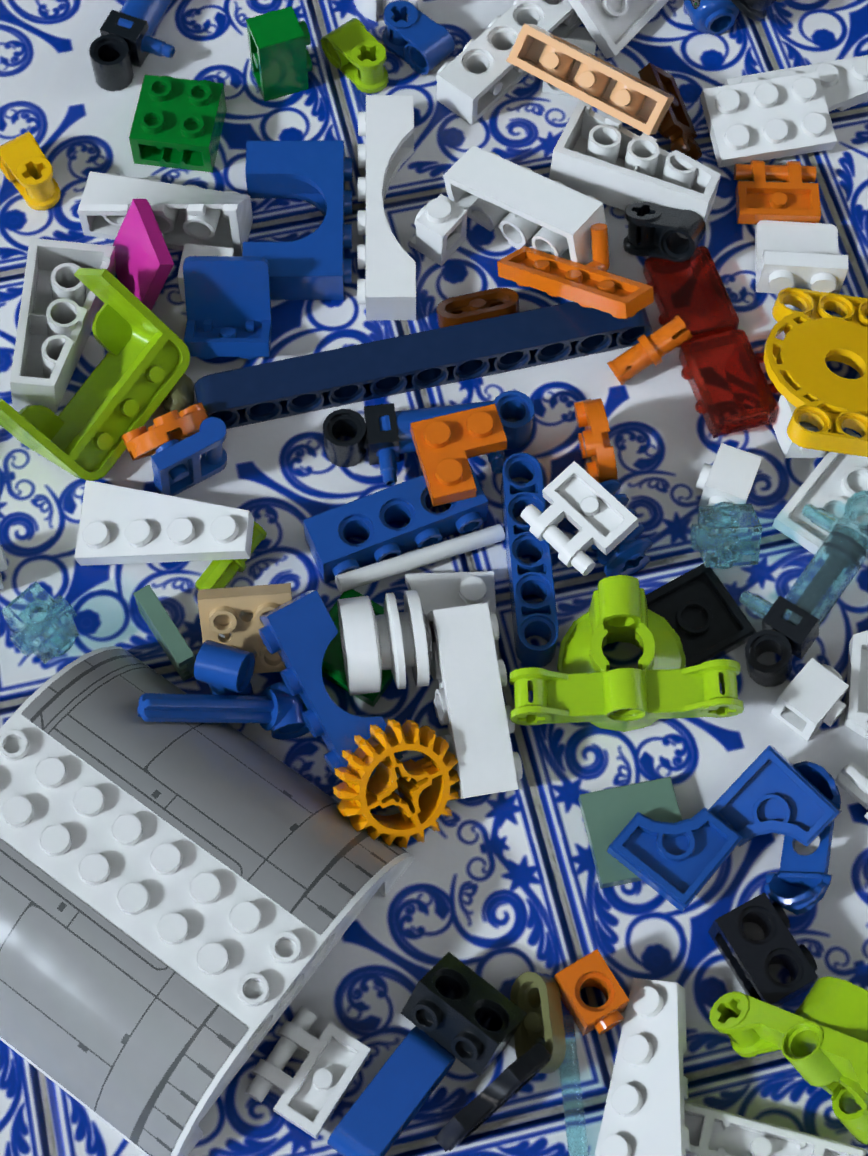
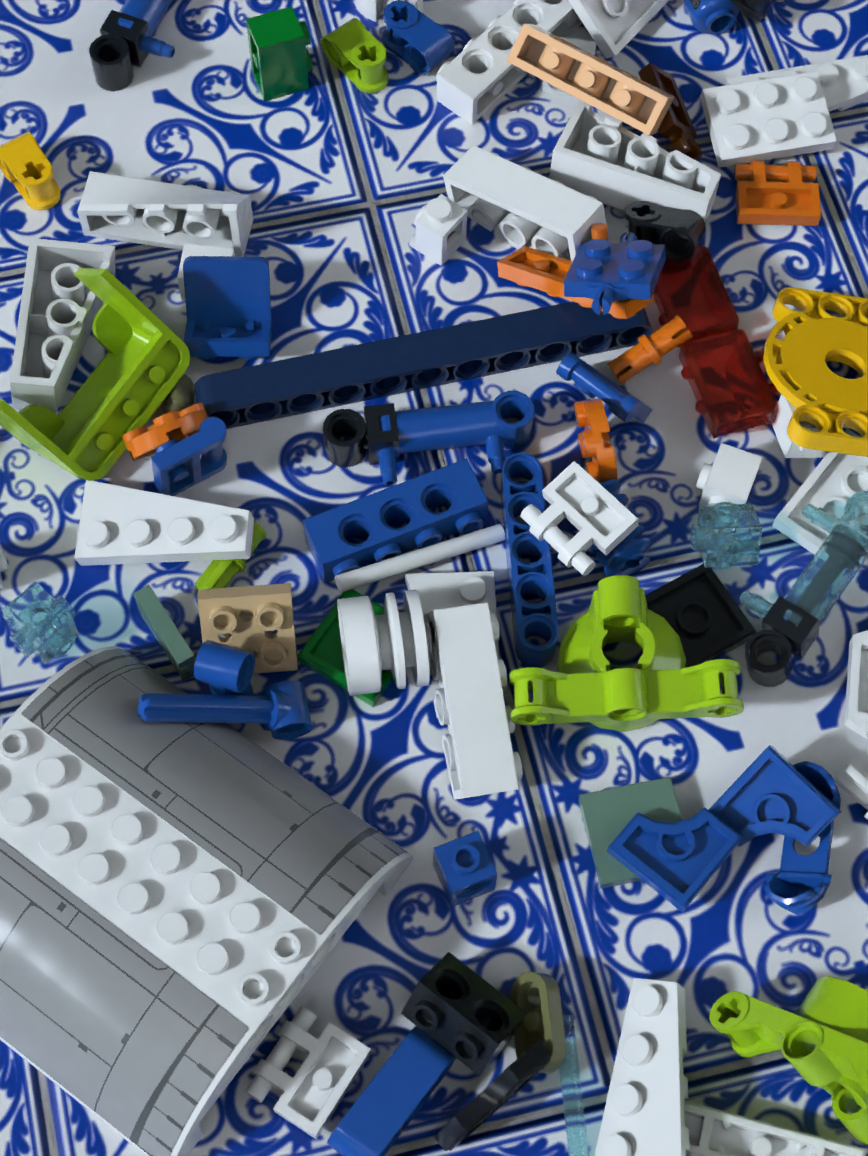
(142, 254): dark pink tile -> none
(178, 123): green brick -> none
(301, 635): blue arch -> none
(316, 174): blue arch -> none
(389, 269): white arch -> none
(430, 774): light orange gear -> none
(446, 444): orange plate -> none
(464, 868): none -> blue brick
(477, 306): reddish brown plate -> none
(592, 972): orange brick -> none
(597, 385): none -> blue plate
(614, 271): none -> blue plate
(752, 958): black brick -> none
(798, 257): white bracket -> none
(811, 699): white brick -> none

